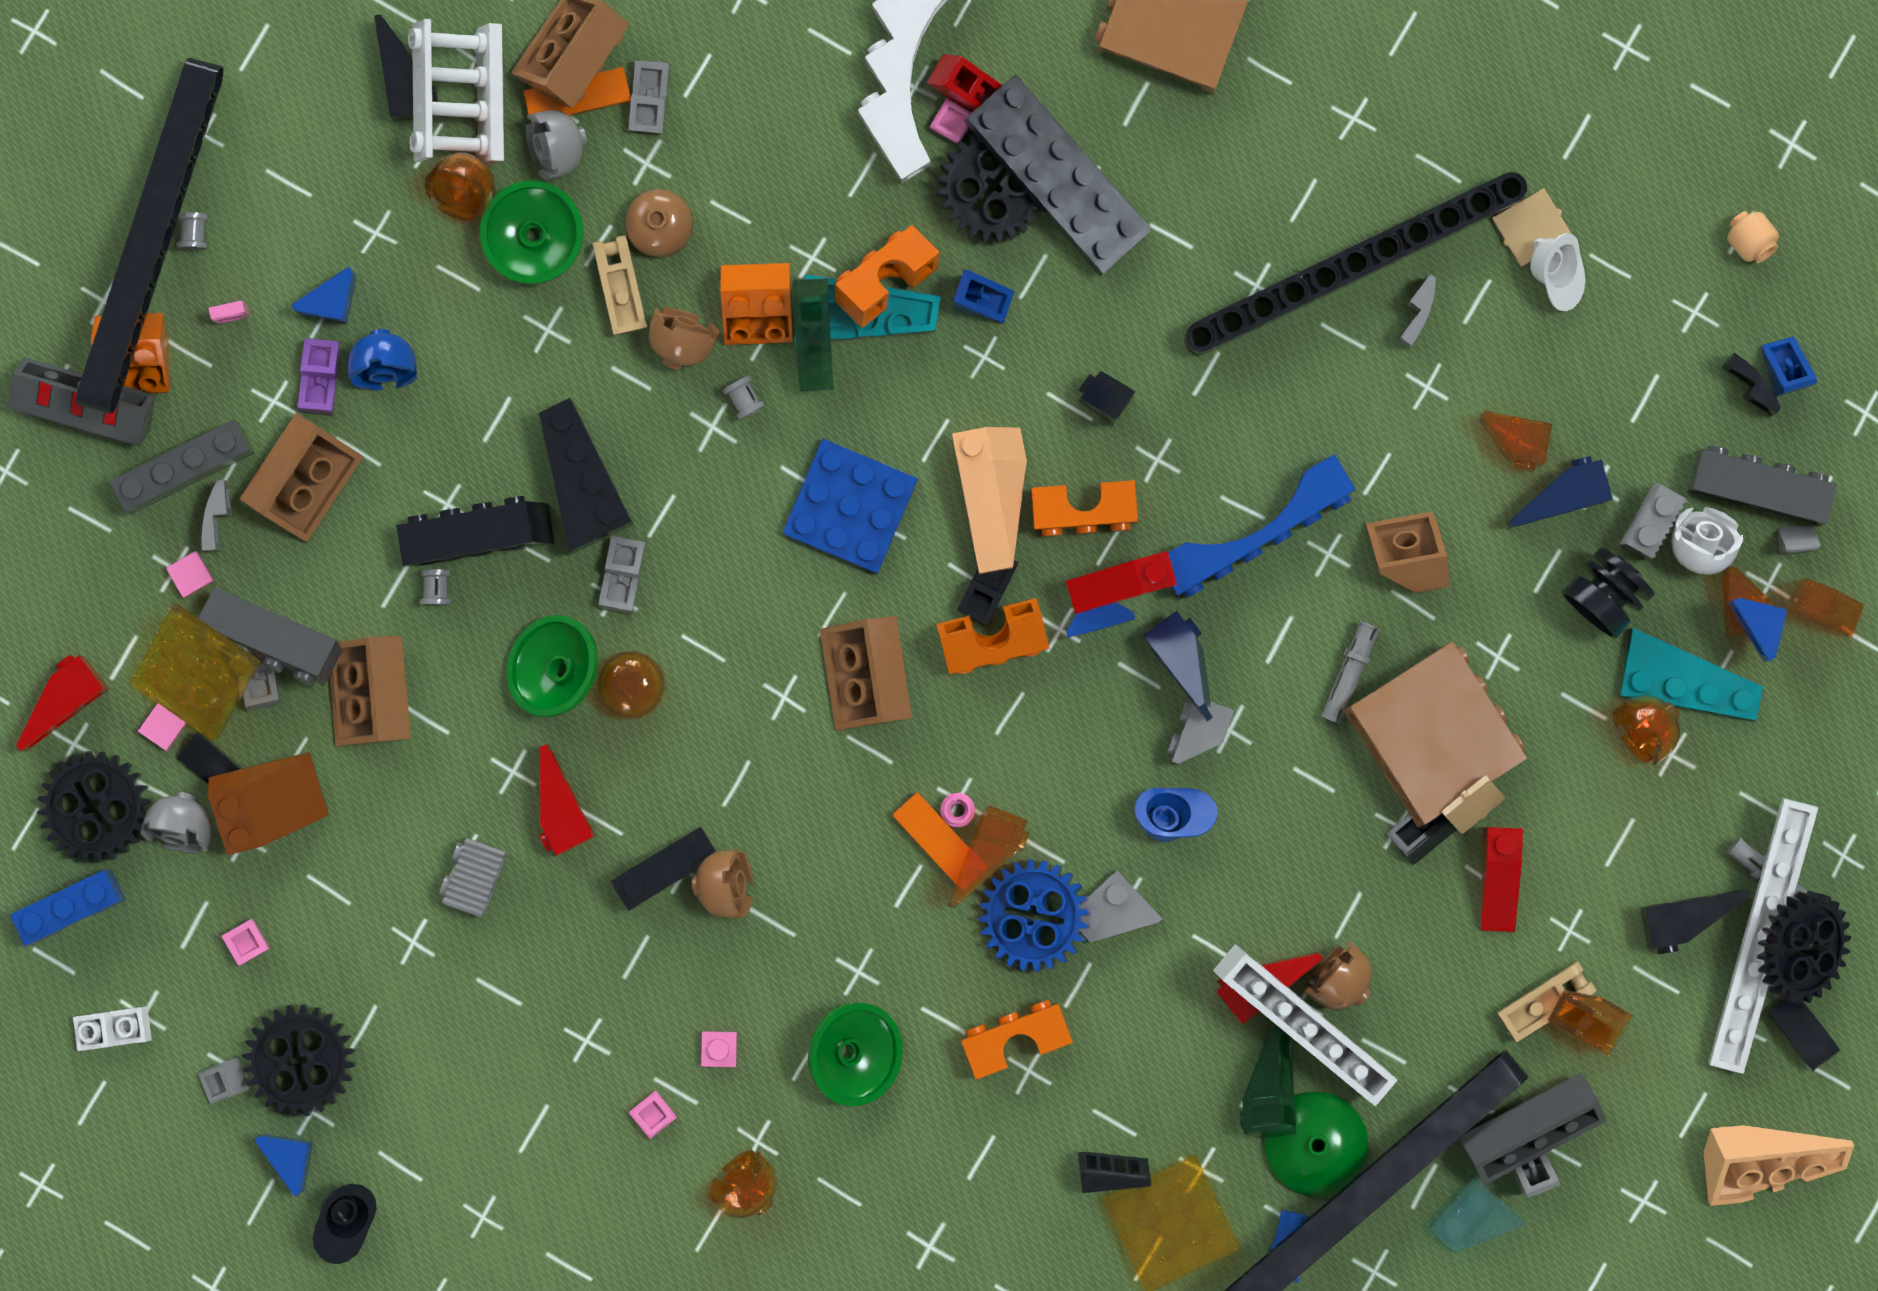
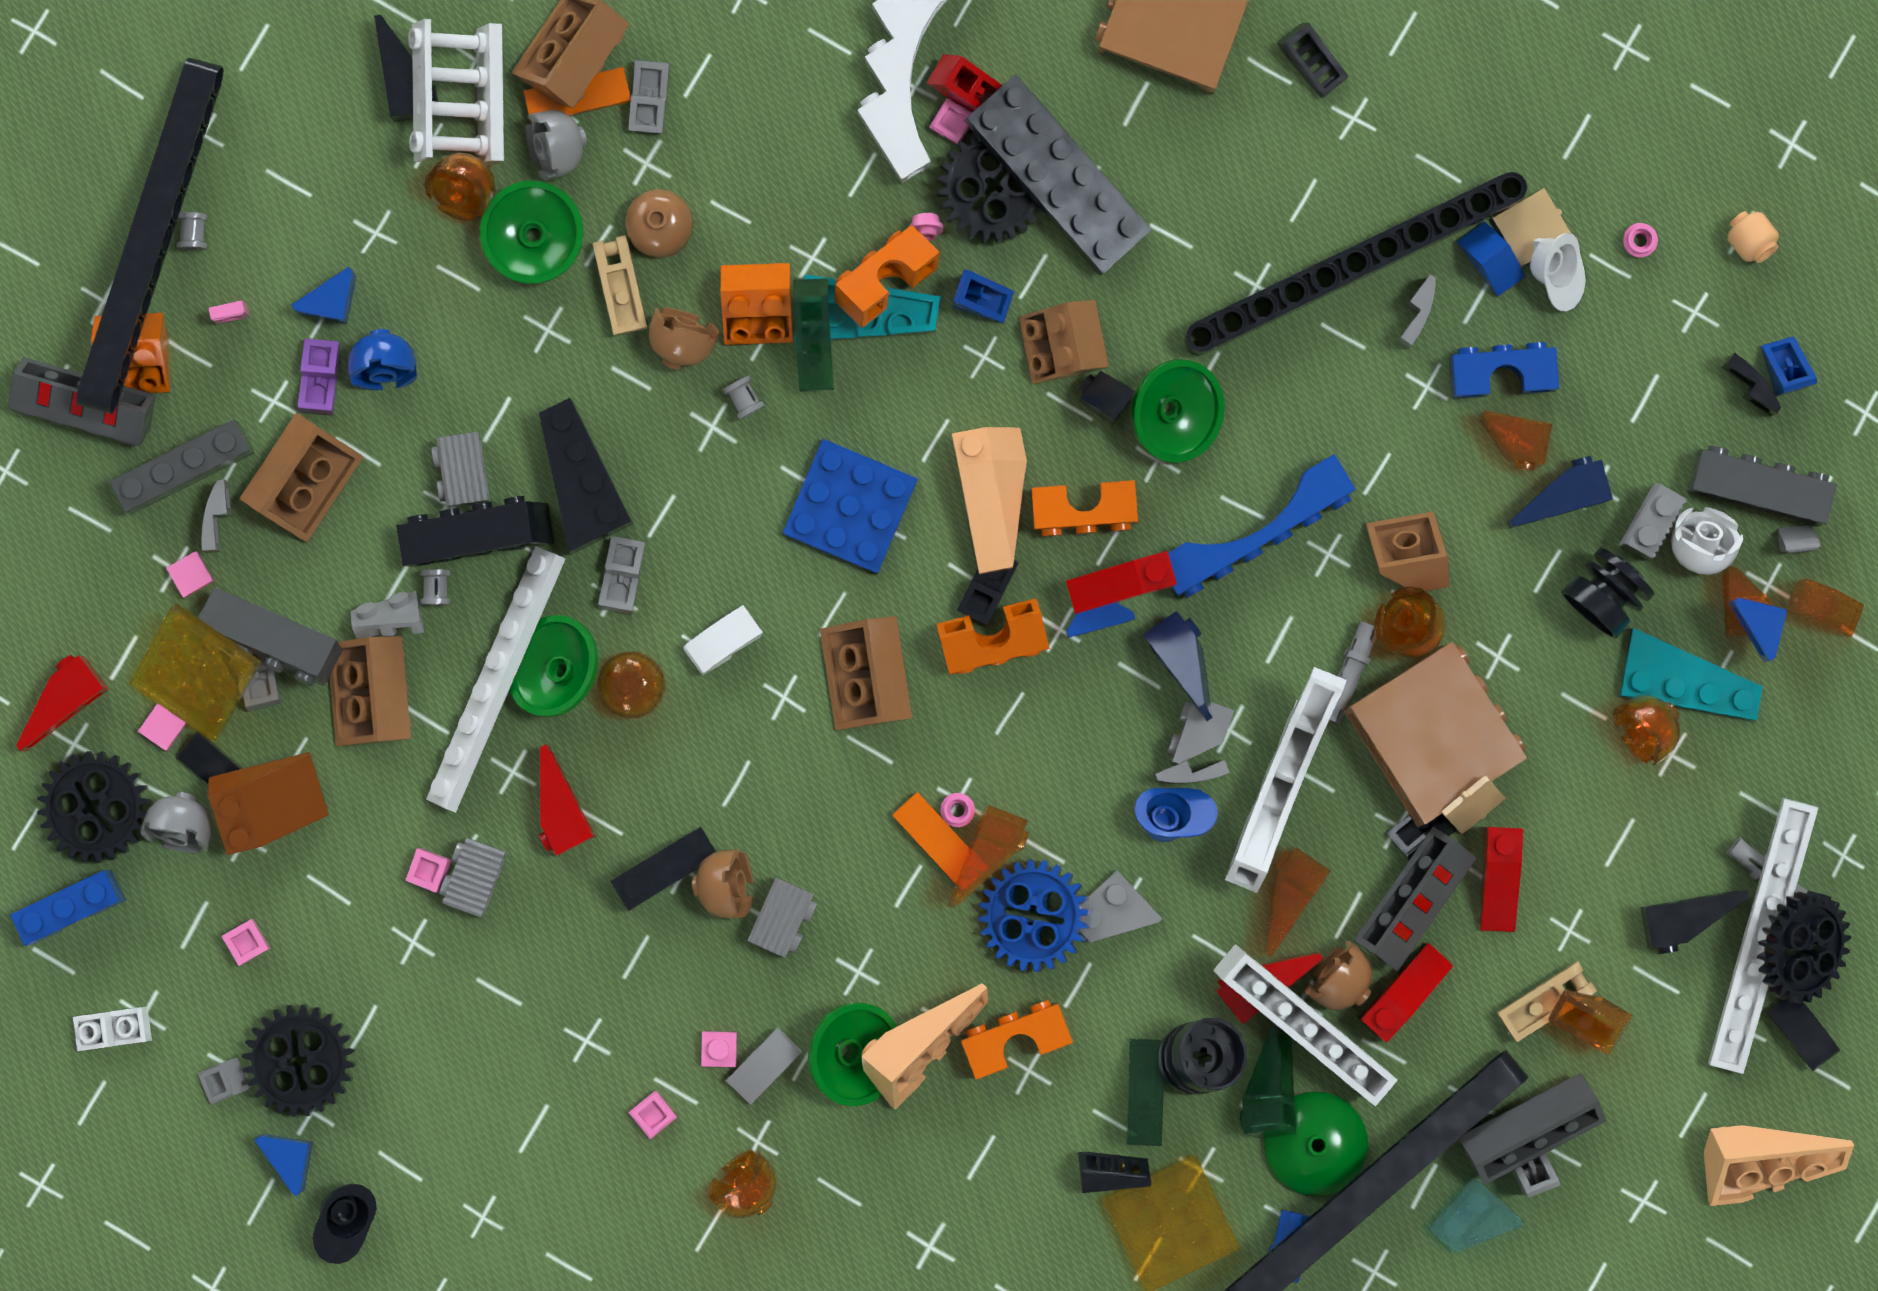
(385, 616): none -> light grey wing
(428, 870): none -> bright pink plate
(461, 470): none -> light grey brick
(495, 679): none -> white plate
(722, 640): none -> white slope
(764, 1066): none -> light grey slope
(781, 918): none -> light grey brick
(904, 1052): none -> light nougat wedge
(927, 225): none -> bright pink plate
(1063, 341): none -> medium nougat slope
(1144, 1094): none -> clear green slope
(1182, 773): none -> light grey slope
(1192, 415): none -> green dish
(1219, 1051): none -> black wheel
(1284, 779): none -> white arch
(1292, 890): none -> clear orange slope
(1294, 56): none -> black slope
(1405, 993): none -> red slope
(1410, 623): none -> clear orange cylinder
(1415, 898): none -> dark grey brick
(1492, 258): none -> blue slope
(1534, 367): none -> blue arch
(1640, 229): none -> bright pink plate

